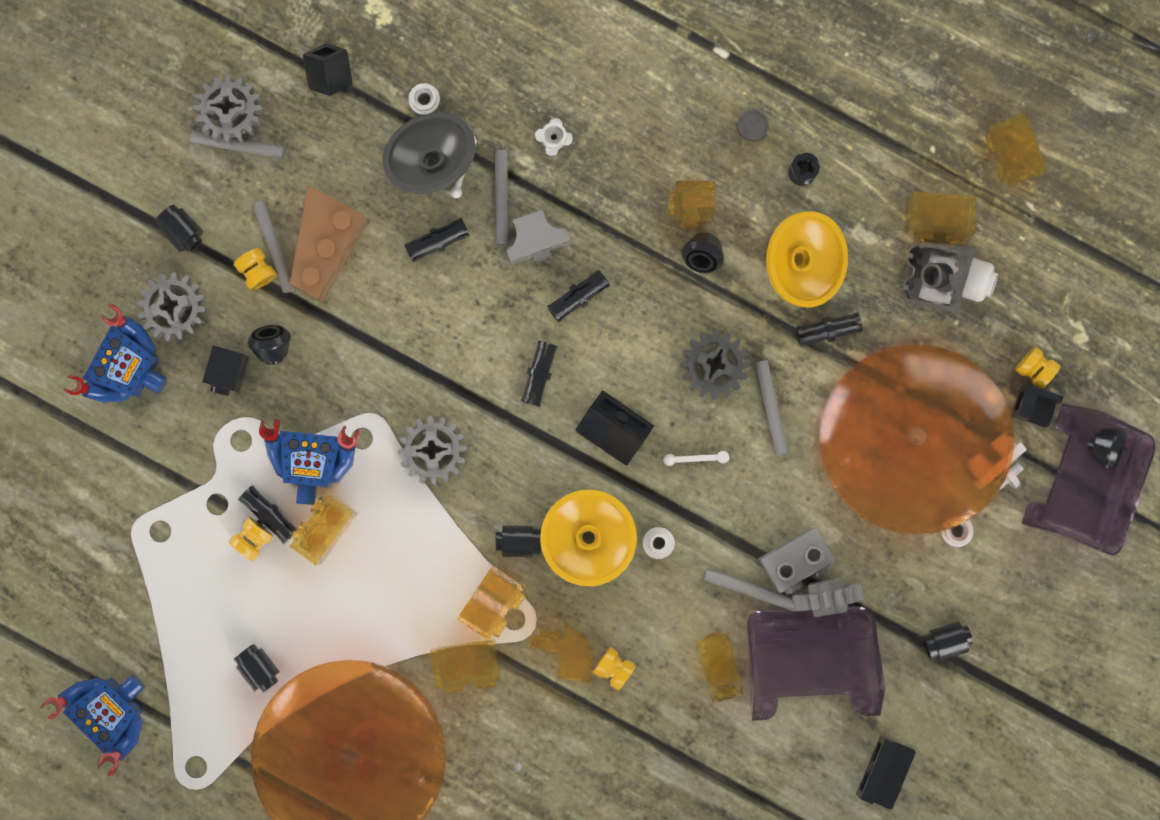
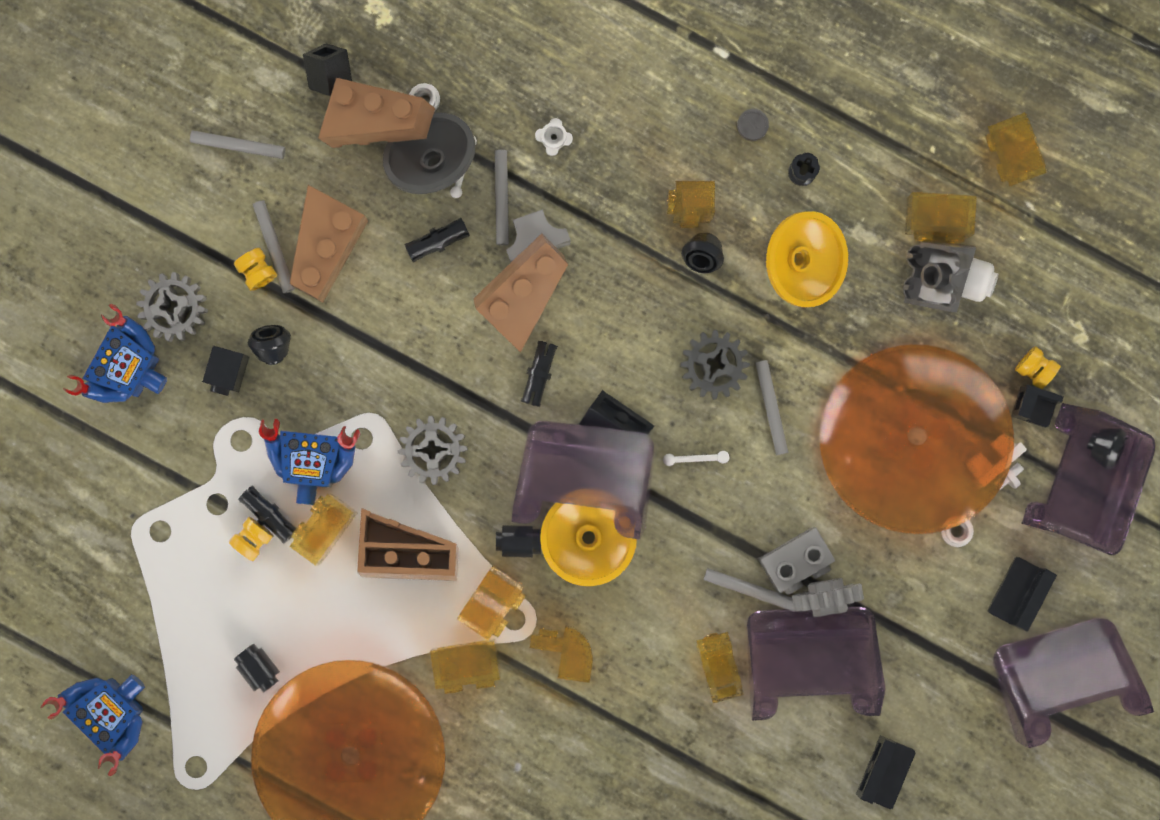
(179, 228): black brick -> none
(227, 97): light grey gear -> none
(373, 114): none -> medium nougat wedge
(403, 552): none -> medium nougat wedge
(522, 291): none -> medium nougat wedge
(578, 295): black pin -> none
(586, 469): none -> windscreen
(612, 667): yellow wheel -> none
(648, 543): white plate -> none
(829, 329): black pin -> none
(947, 641): black brick -> none
(1021, 593): none -> black panel
(1066, 672): none -> windscreen

